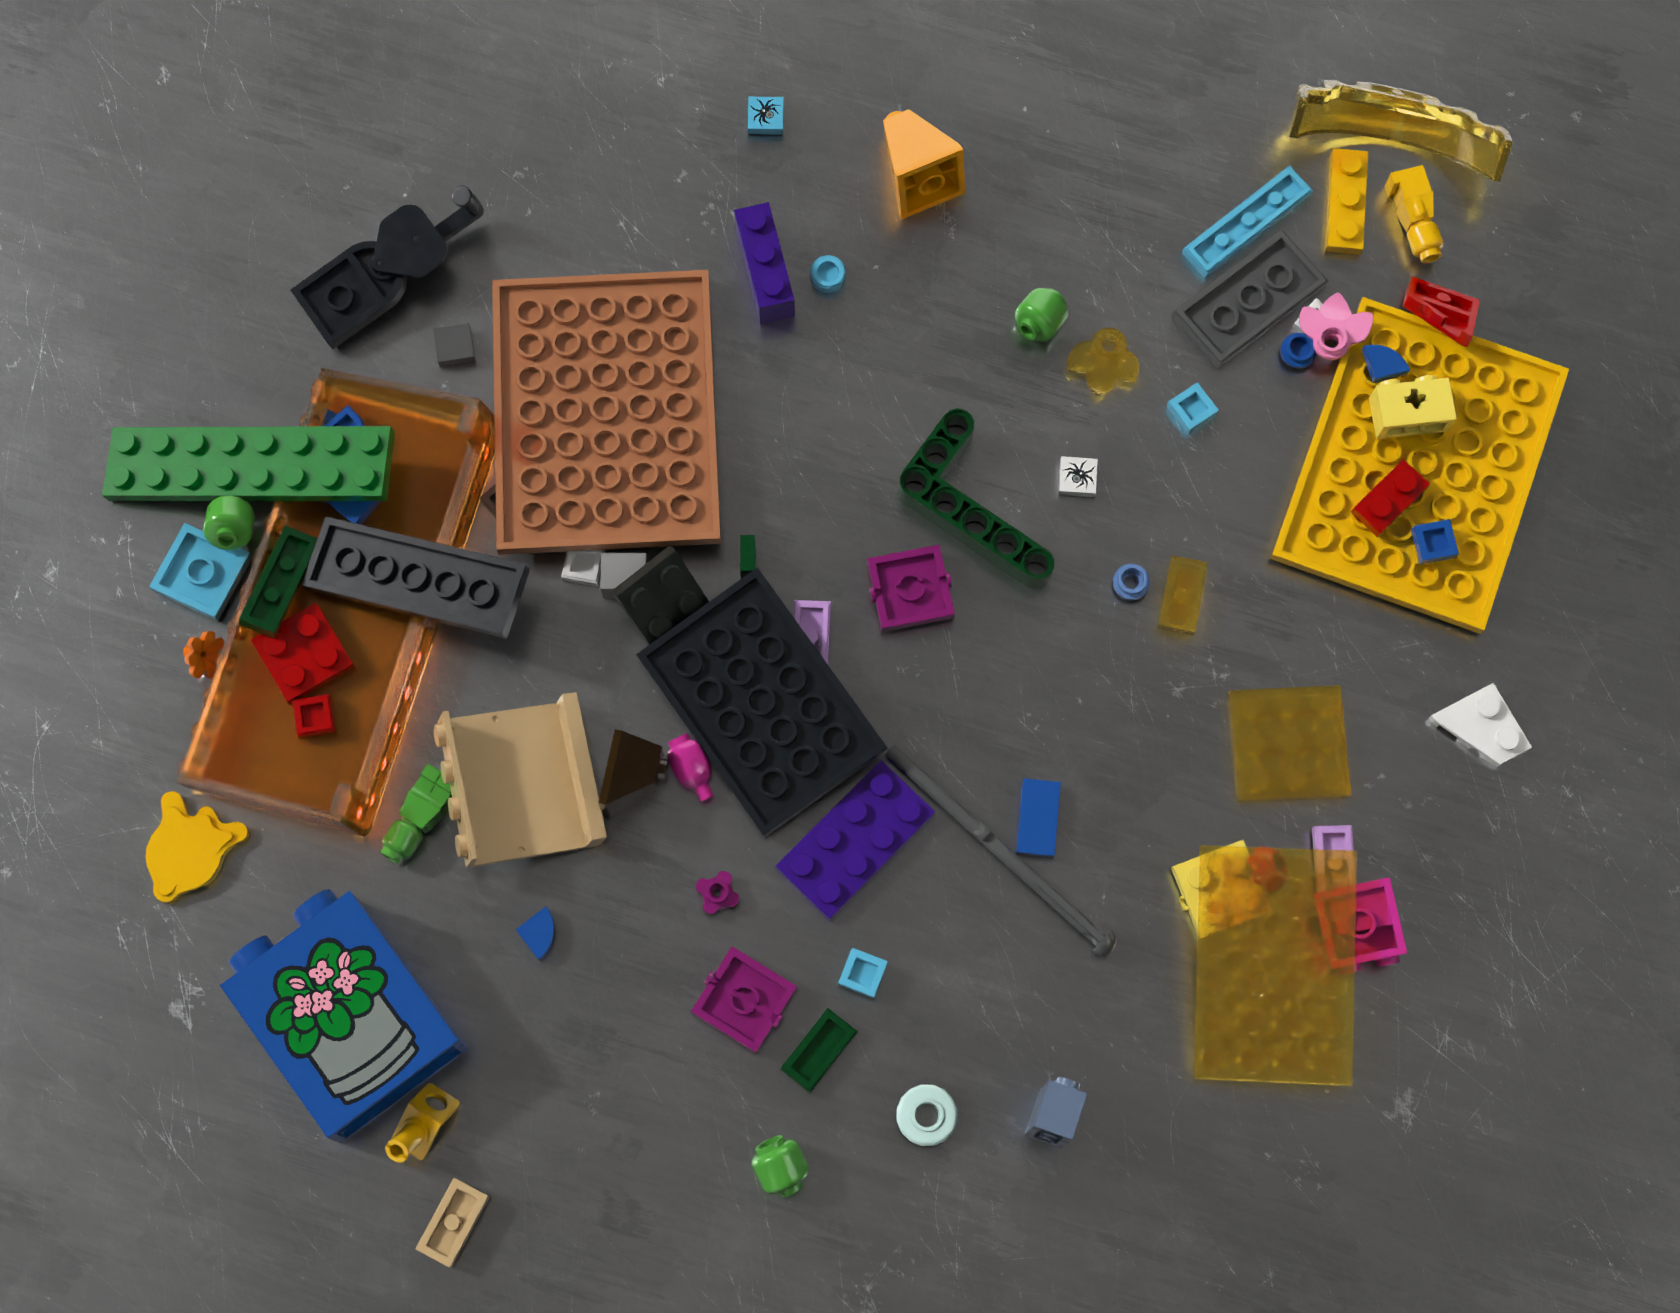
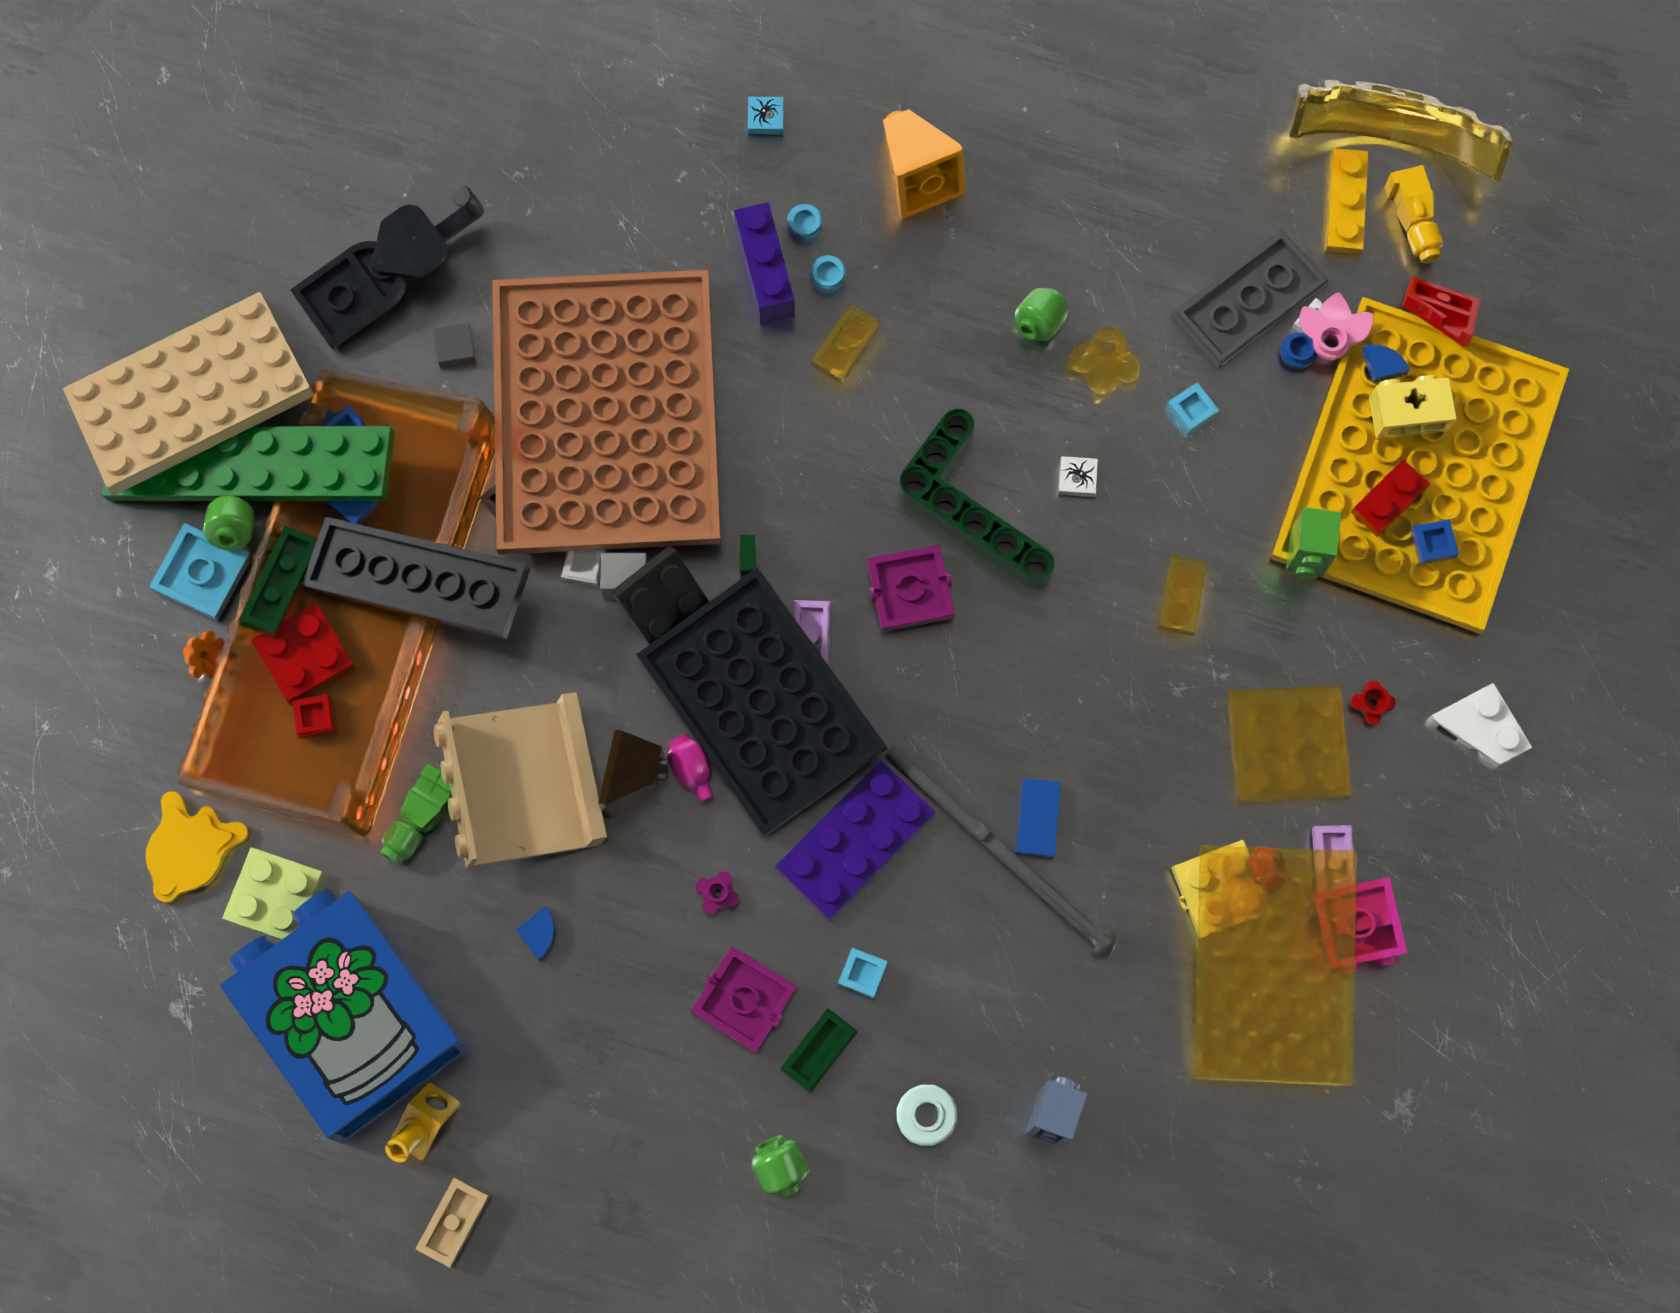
(187, 393): none -> tan plate
(270, 893): none -> yellowish green plate
(804, 222): none -> medium azure tile
(845, 343): none -> clear yellow plate
(1131, 571): medium blue plate -> none
(1247, 222): medium azure tile -> none
(1313, 542): none -> bright green brick
(1374, 691): none -> red plate

